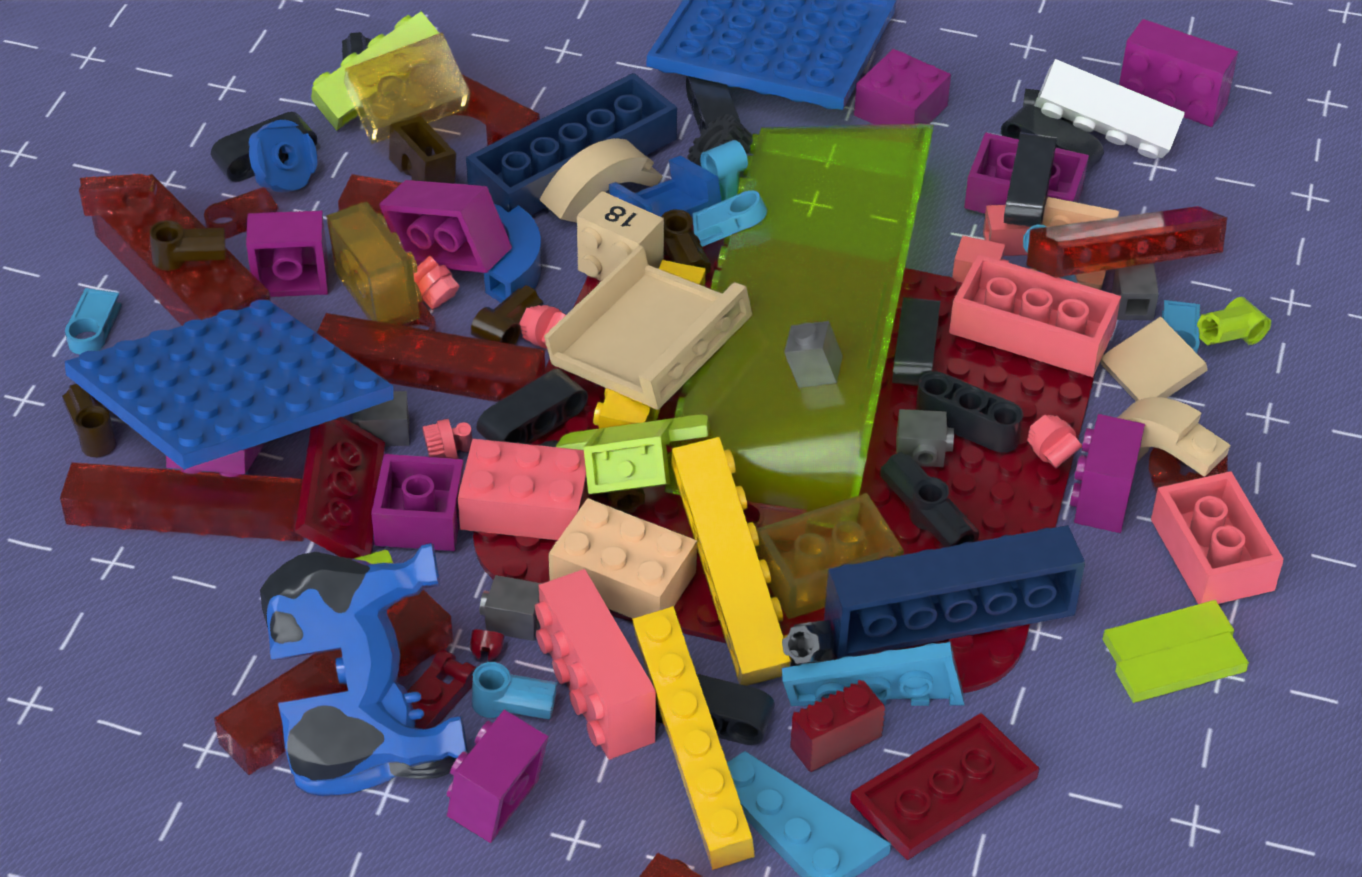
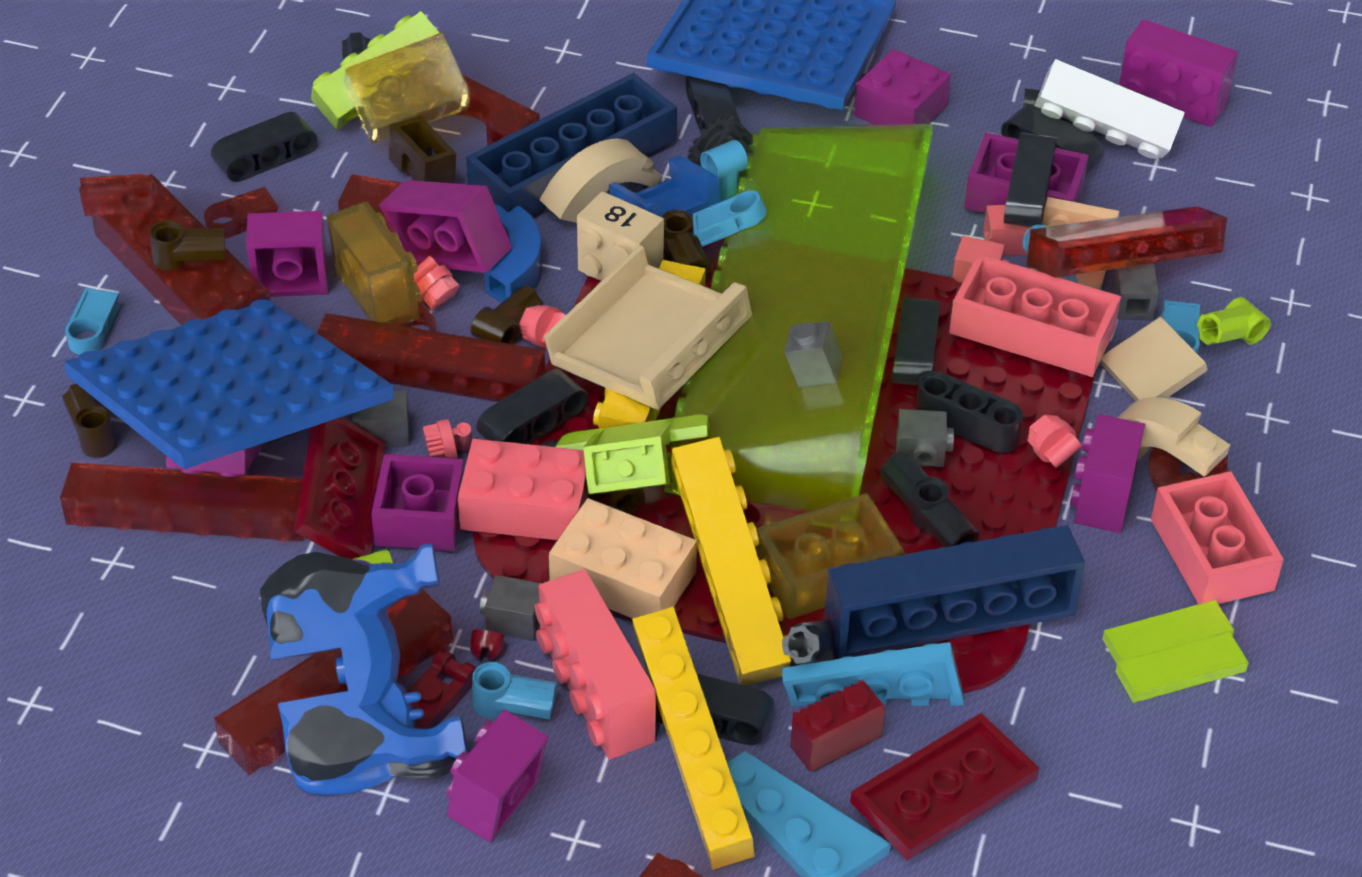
(266, 163): blue plate -> none

